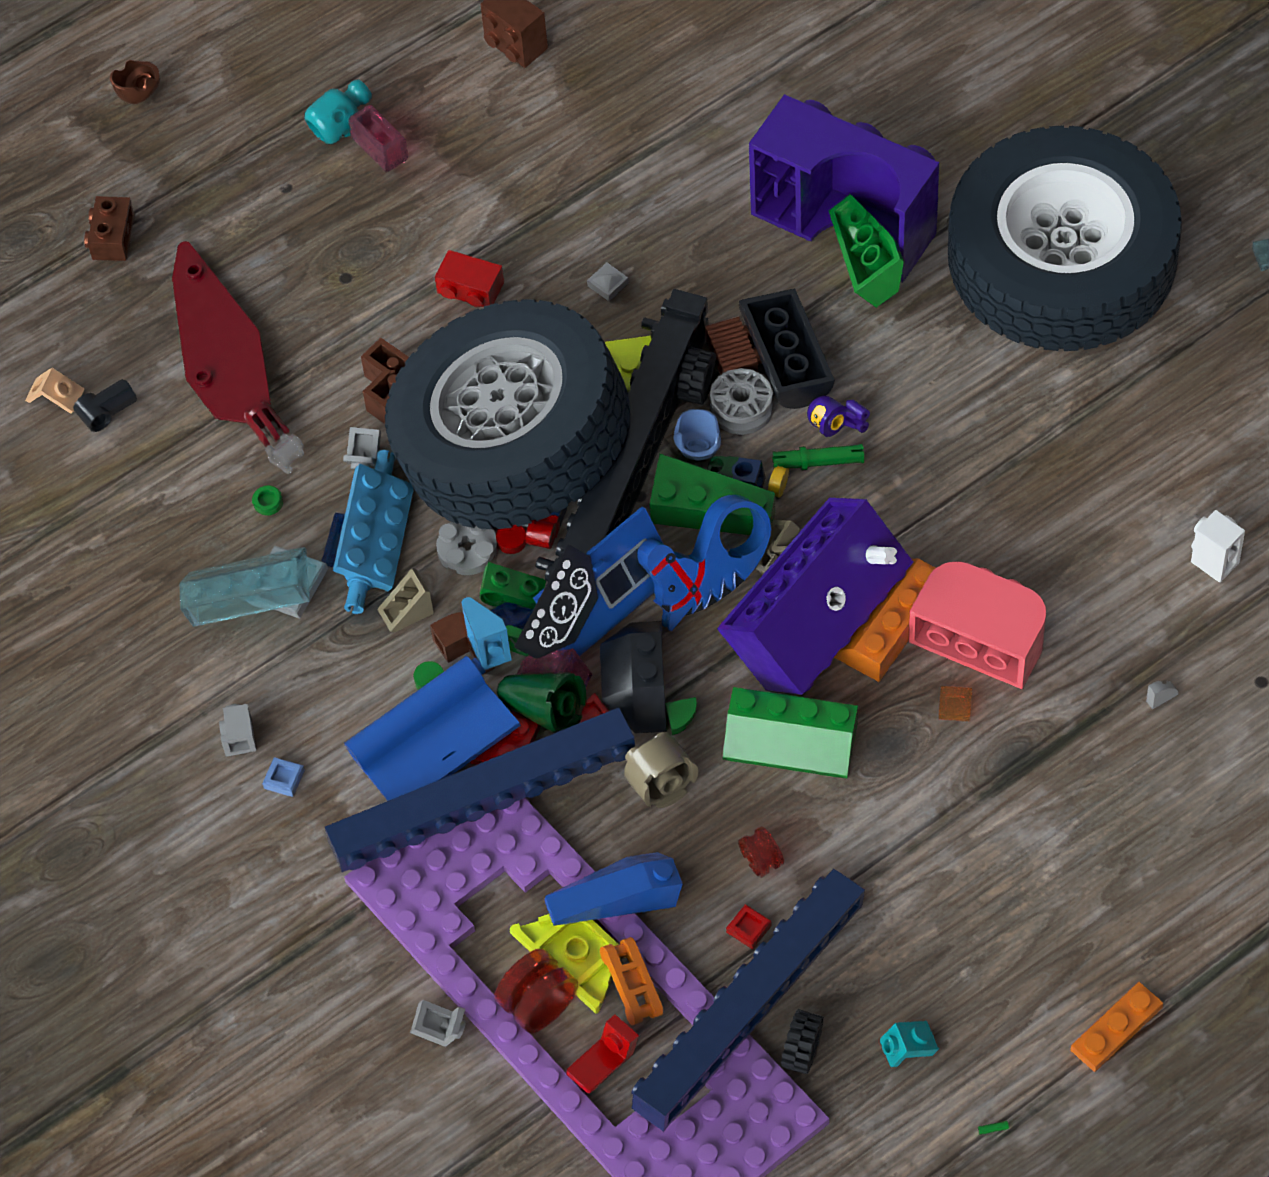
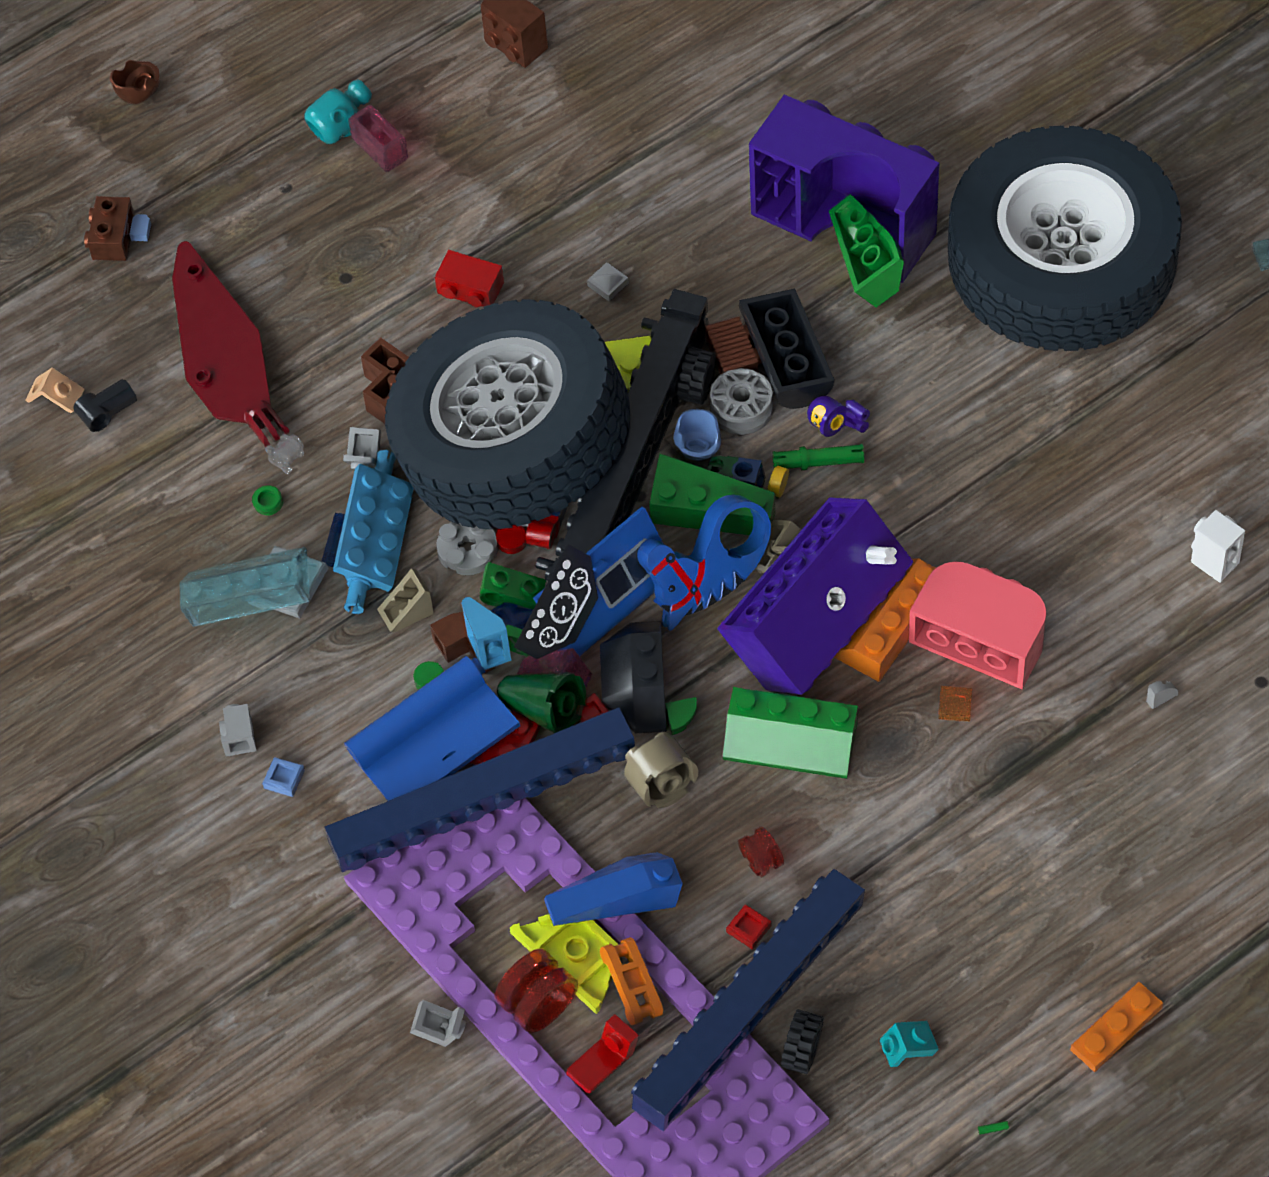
(140, 228): none -> light blue piece

